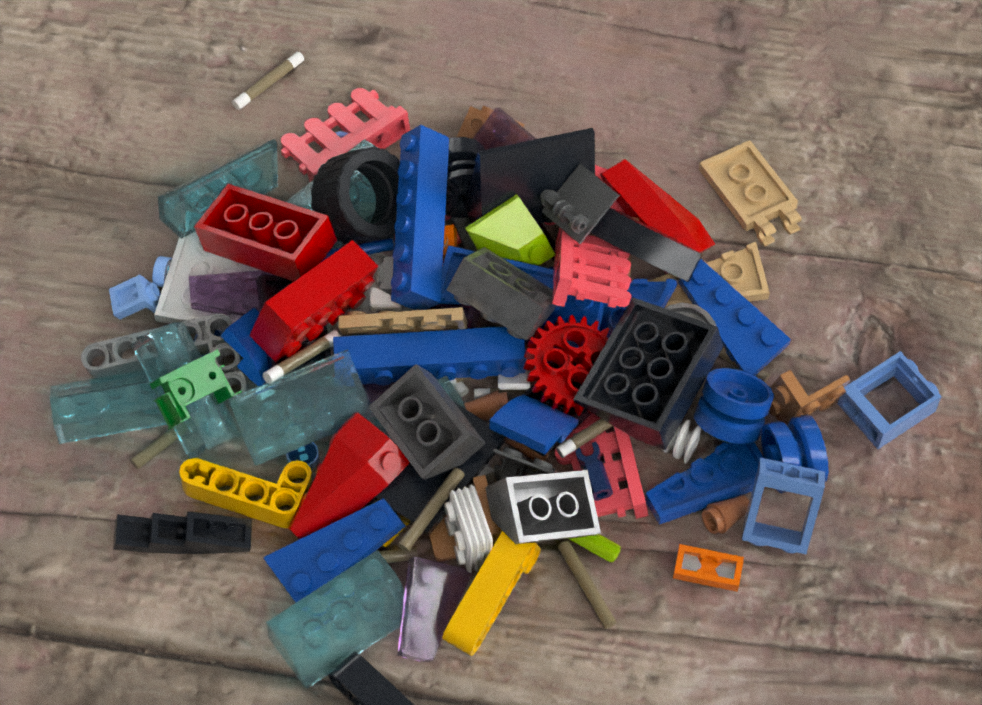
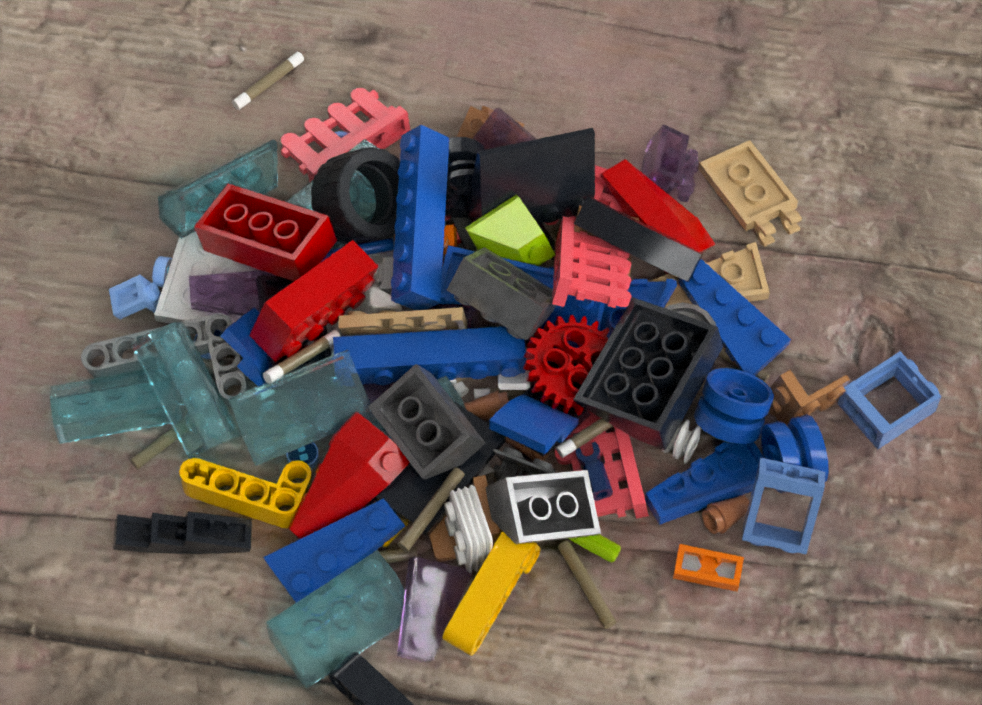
(193, 383): piece -> none
(578, 203): dark grey hinge -> none
(667, 159): none -> clear purple brick

